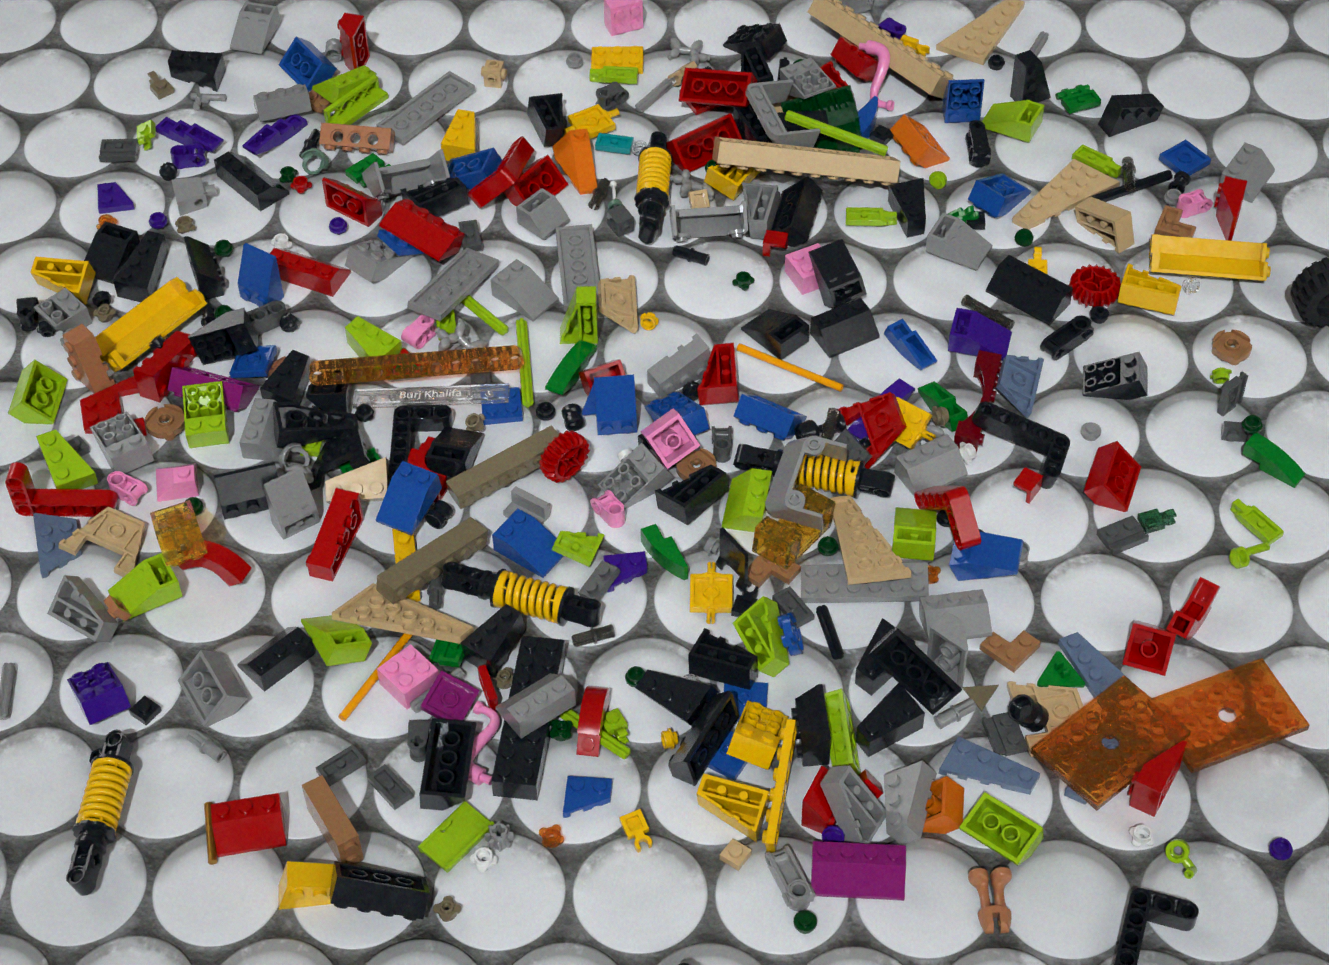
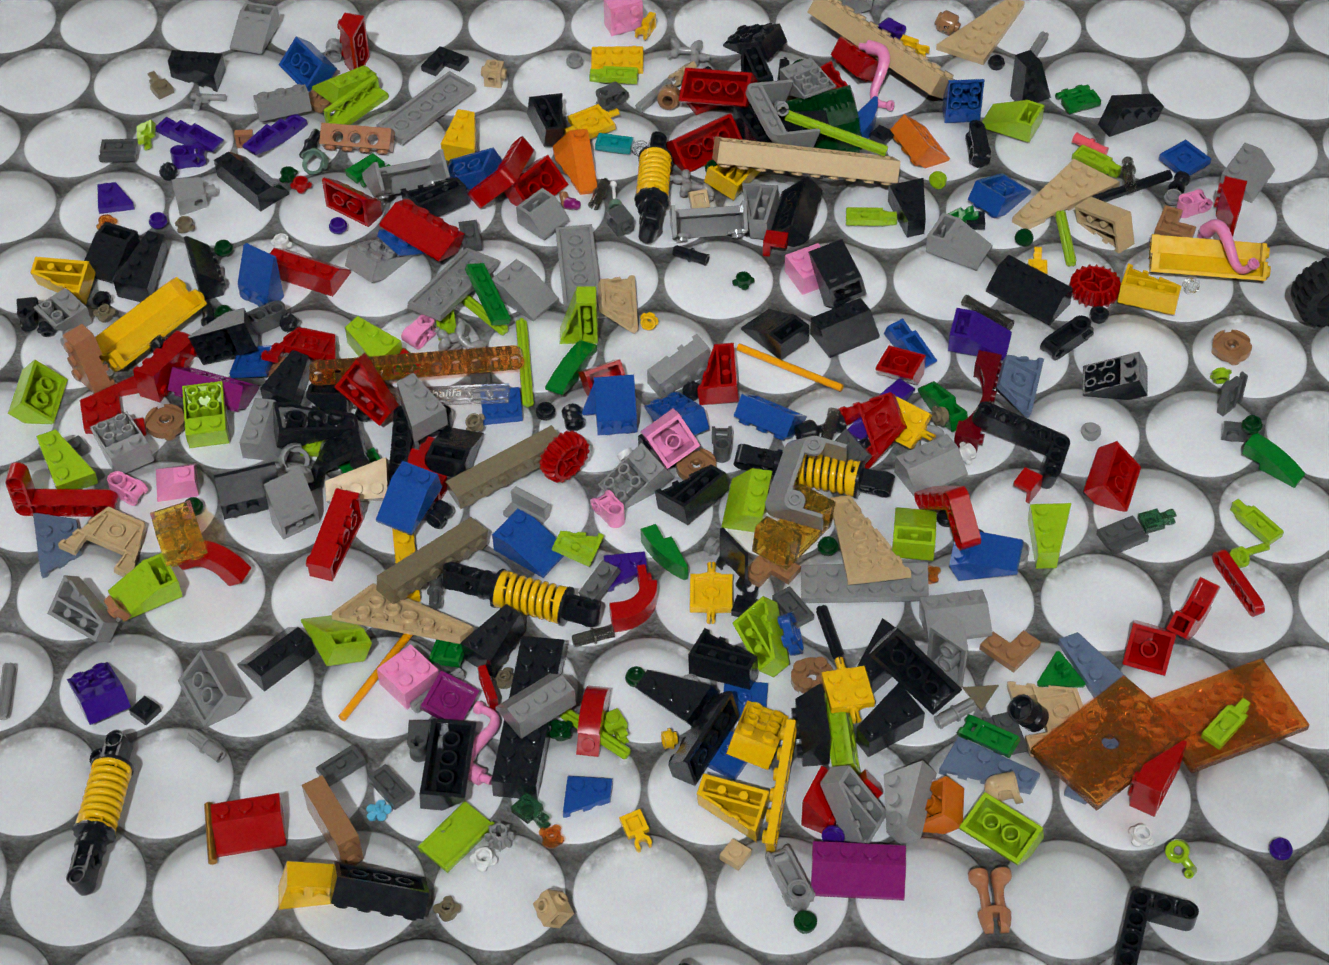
(242, 136): none -> nougat plate
(310, 342): none -> red wing
(367, 390): none -> red wedge
(378, 811): none -> medium azure plant
(421, 407): none -> light grey wedge
(444, 58): none -> black plate
(488, 294): none -> green plate
(530, 809): none -> clear green plate
(553, 908): none -> tan brick
(567, 202): none -> magenta arm
(636, 610): none -> red arch
(648, 26): none -> yellow plate
(668, 97): none -> medium nougat head
(780, 103): none -> light grey pin
(807, 667): none -> medium nougat plate
(847, 689): none -> yellow plate
(902, 364): none -> red slope
(947, 22): none -> medium nougat head
(989, 736): none -> green plate
(1003, 787): none -> tan helmet
(1047, 530): none -> lime wedge
(1066, 240): none -> lime axle
(1082, 140): none -> coral pin
(1220, 228): none -> bright pink animal
(1226, 724): none -> lime hinge
(1238, 583): none -> red beam

